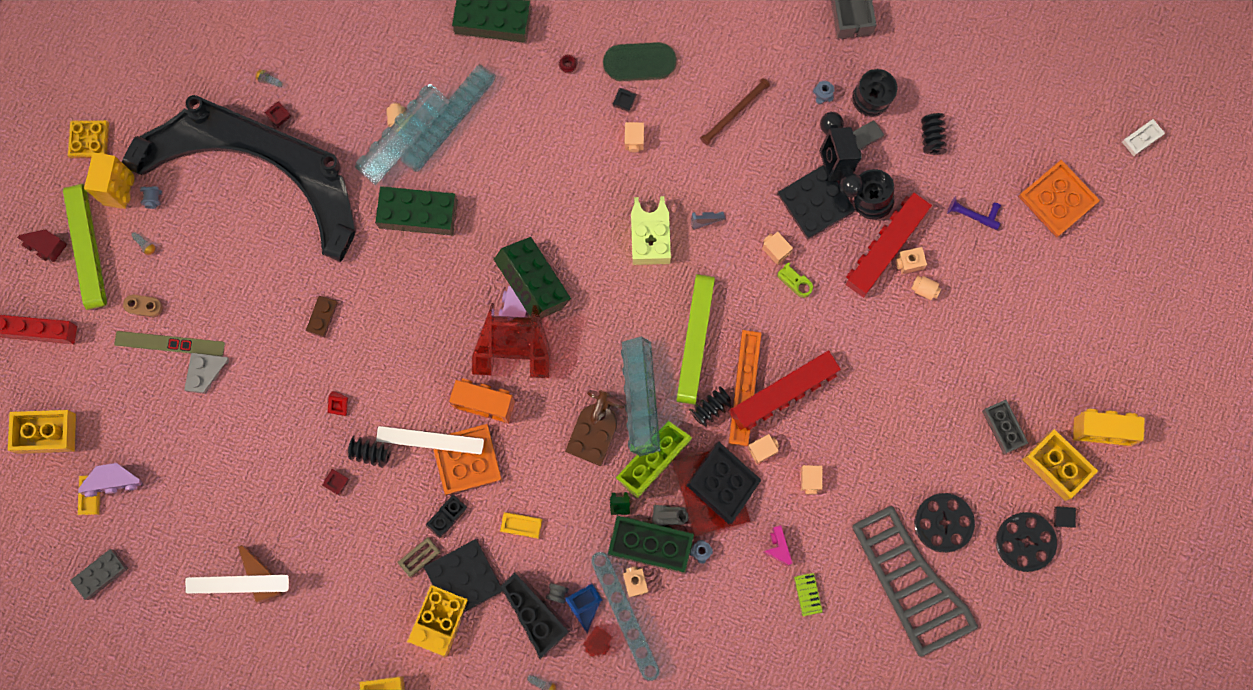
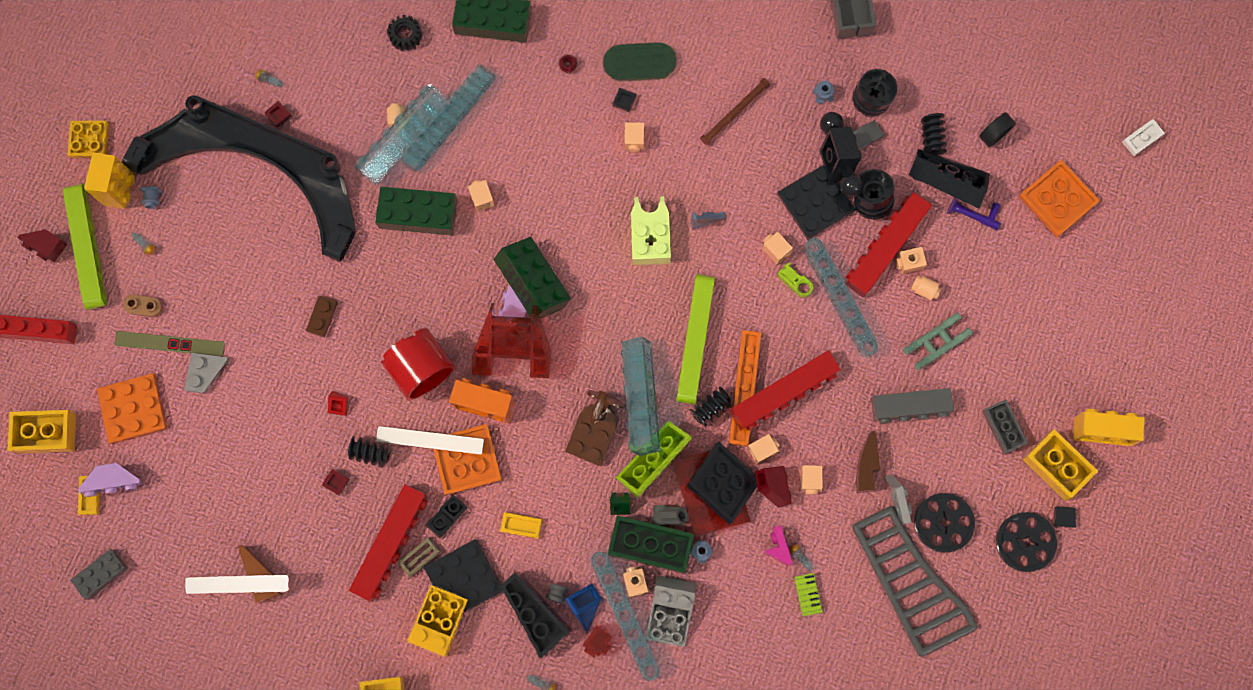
(131, 408): none -> orange plate
(388, 543): none -> red brick
(404, 23): none -> black tyre
(417, 364): none -> red brick
(481, 195): none -> light nougat brick
(671, 611): none -> light grey slope
(774, 485): none -> dark red slope
(796, 552): none -> clear light blue piece
(840, 288): none -> clear light blue beam
(867, 464): none -> reddish brown slope
(898, 497): none -> light grey wing
(912, 405): none -> dark grey brick
(941, 330): none -> sand green piece
(950, 177): none -> black wedge
(997, 129): none -> black tyre

